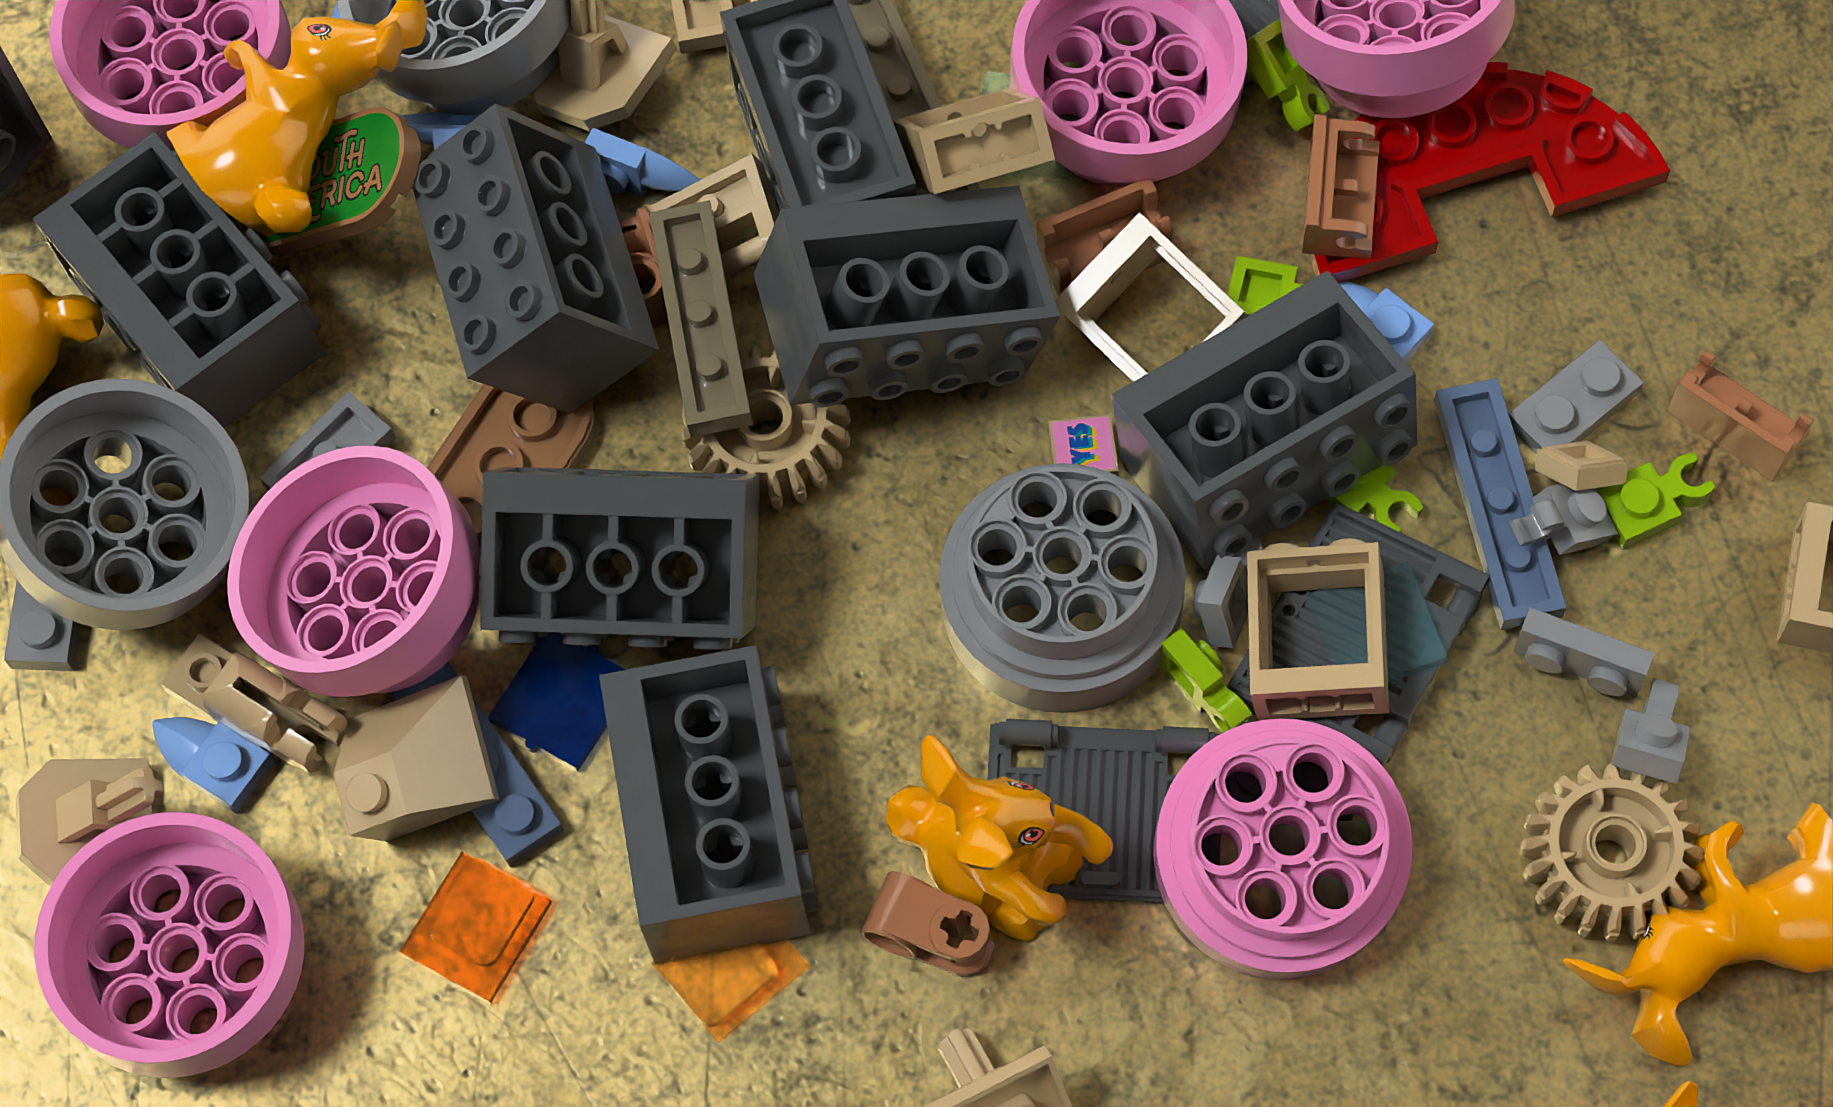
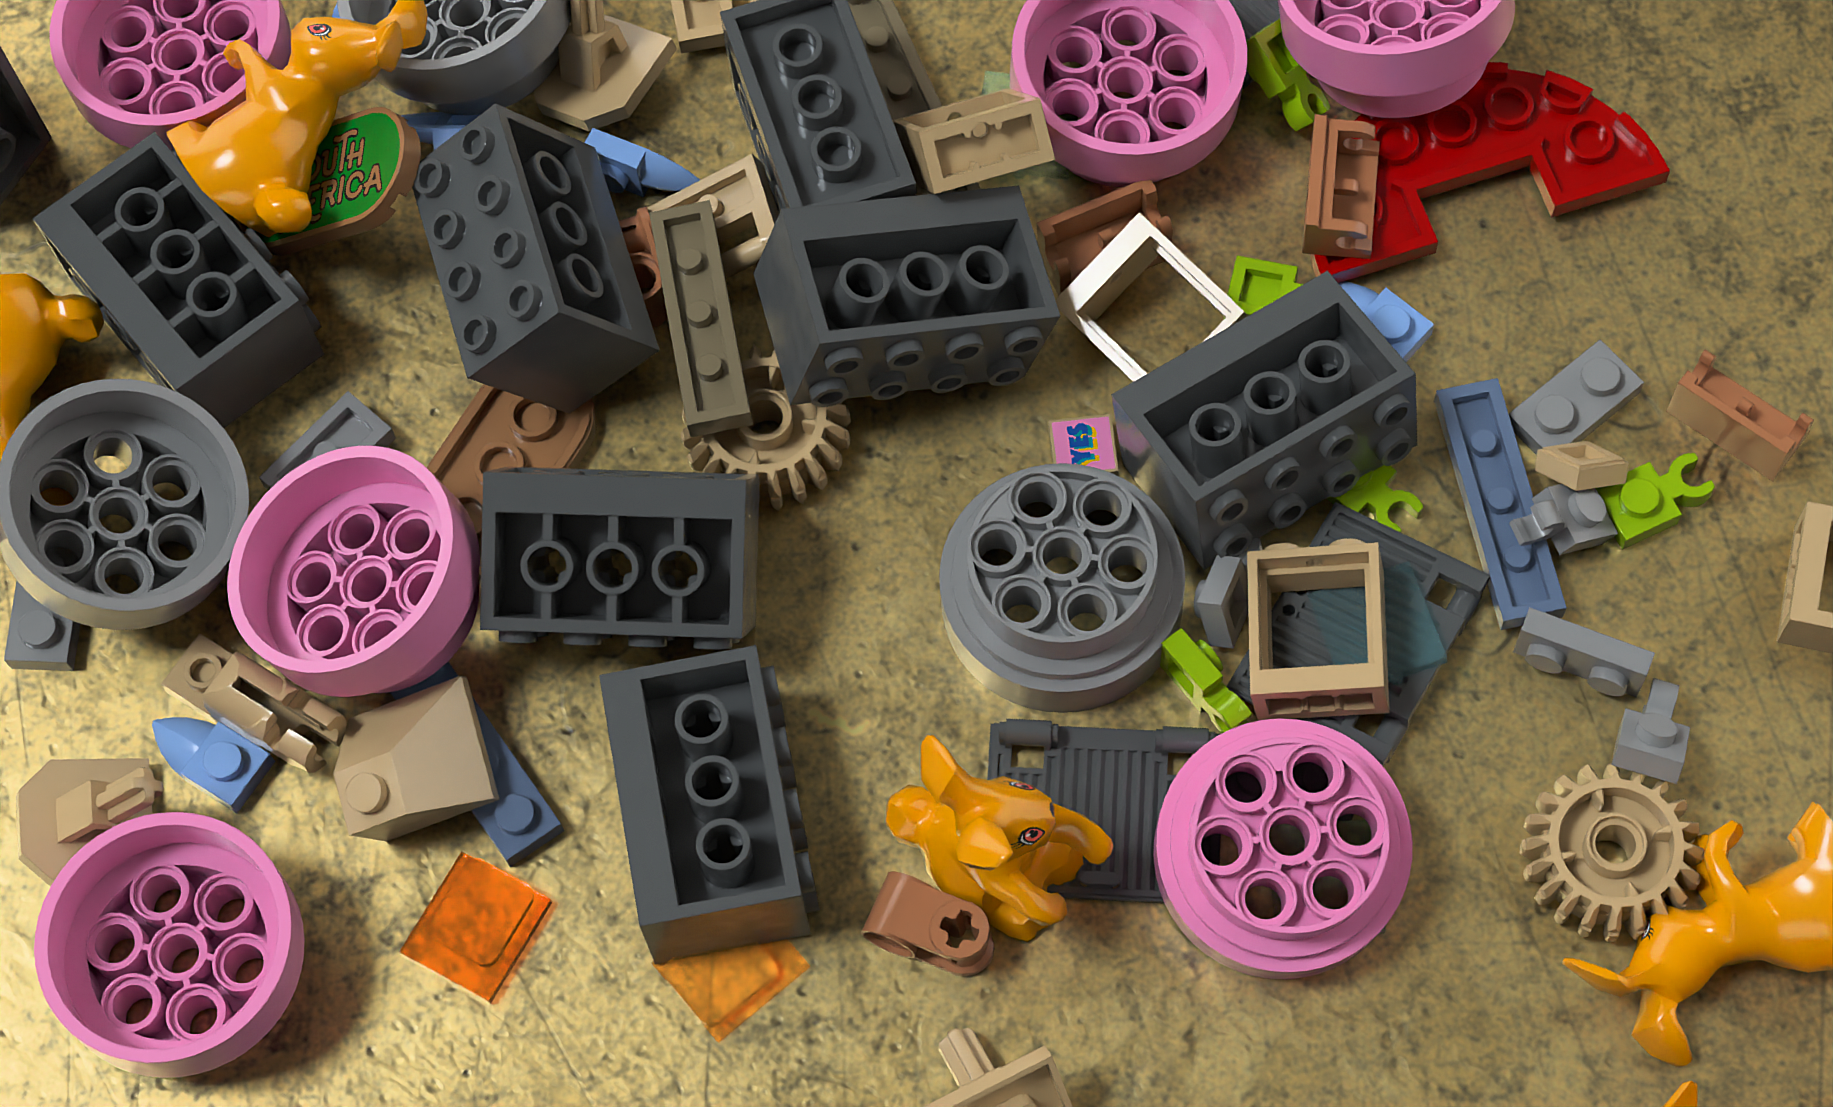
(557, 700): clear blue piece -> none

